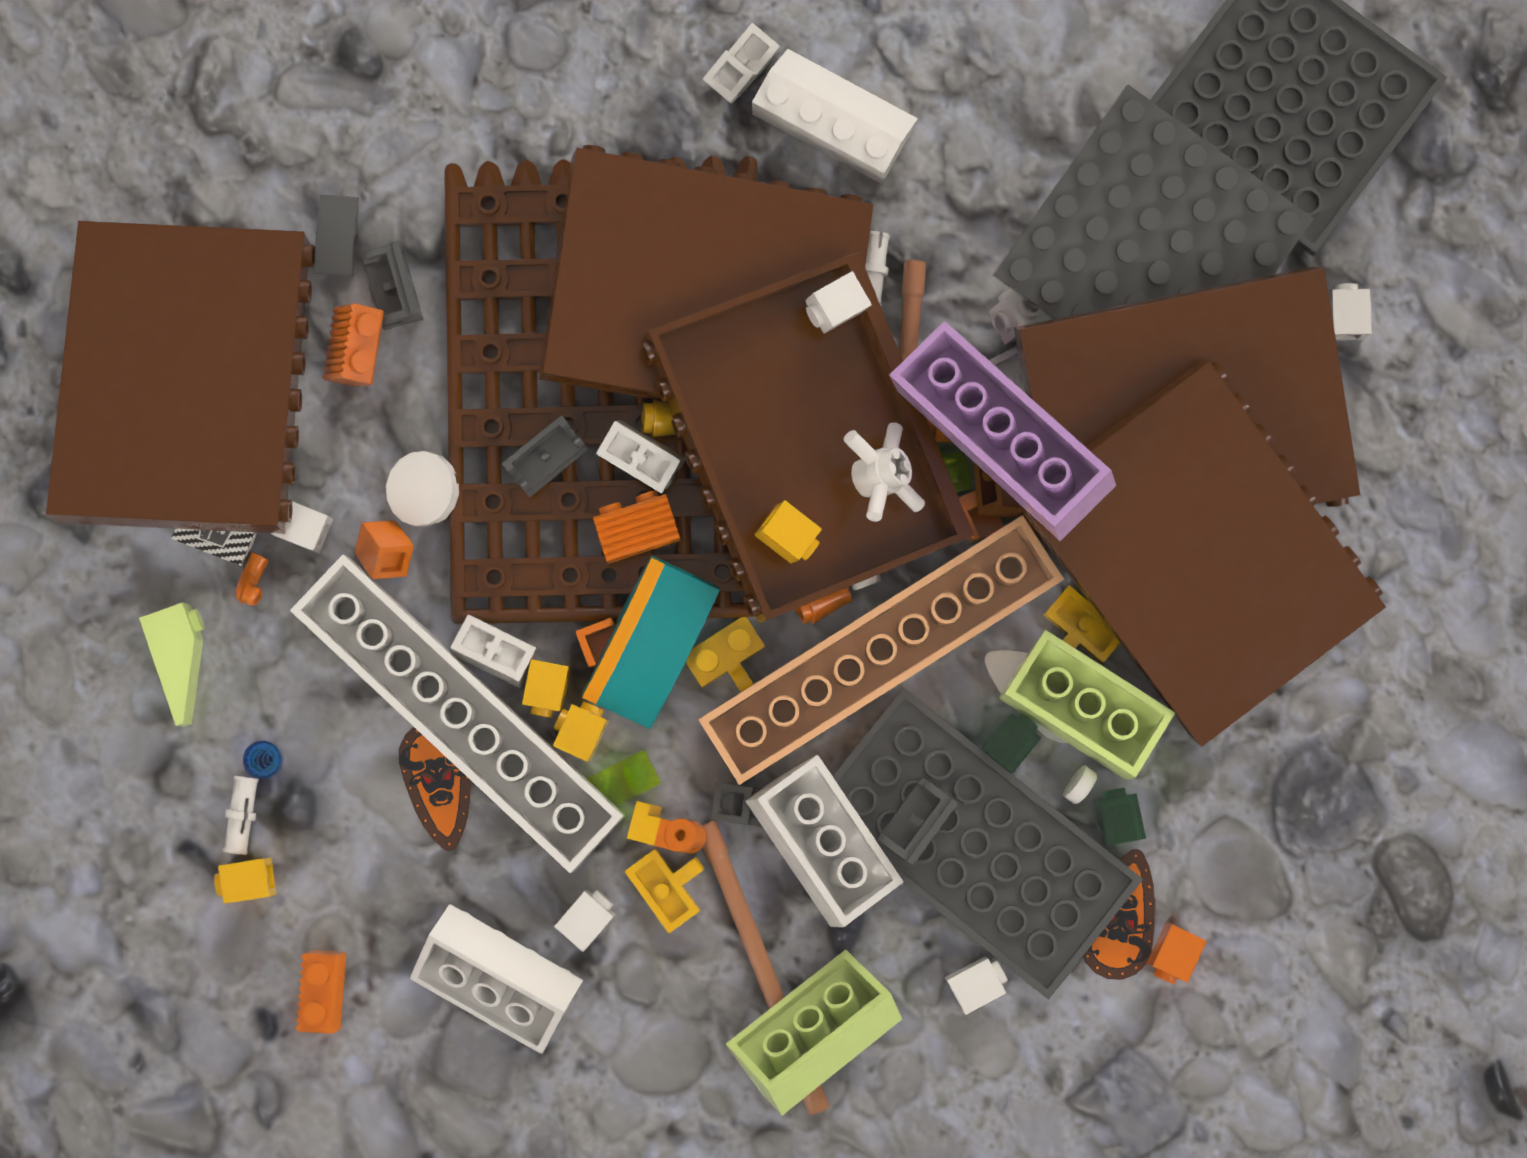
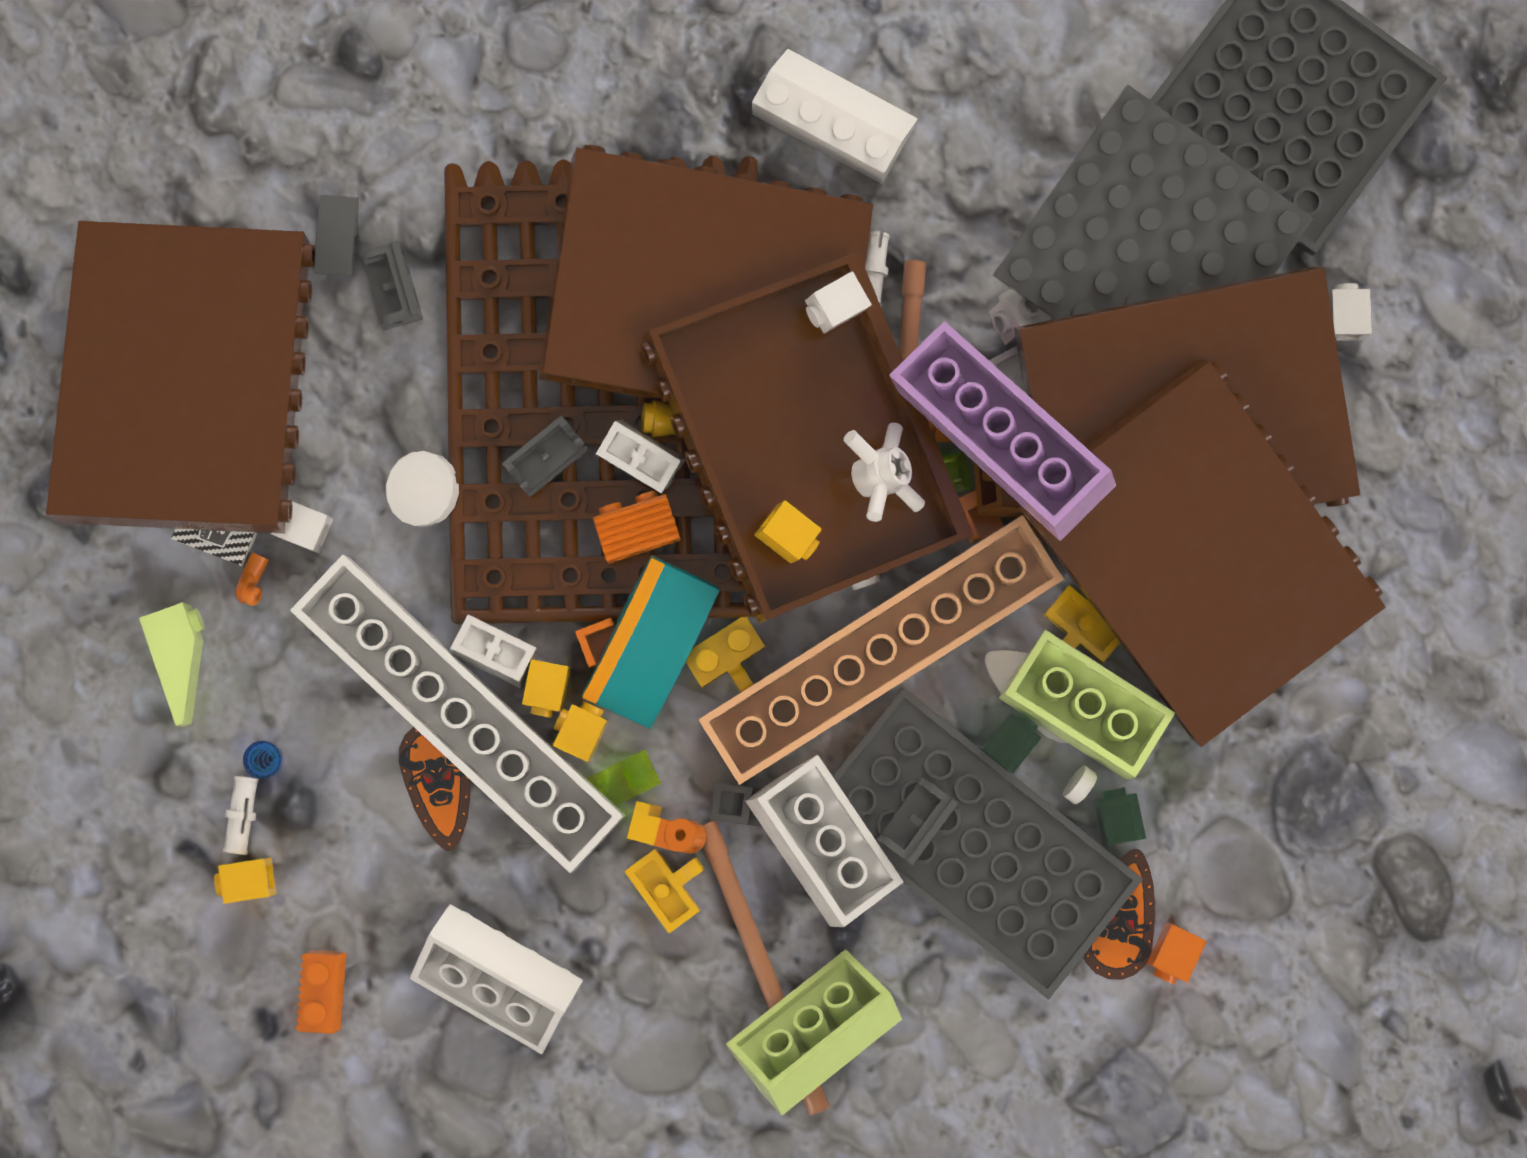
(353, 345): orange brick -> none
(384, 549): orange panel -> none
(586, 919): white brick -> none
(742, 63): white slope -> none
(821, 608): orange cone -> none
(977, 984): white brick -> none

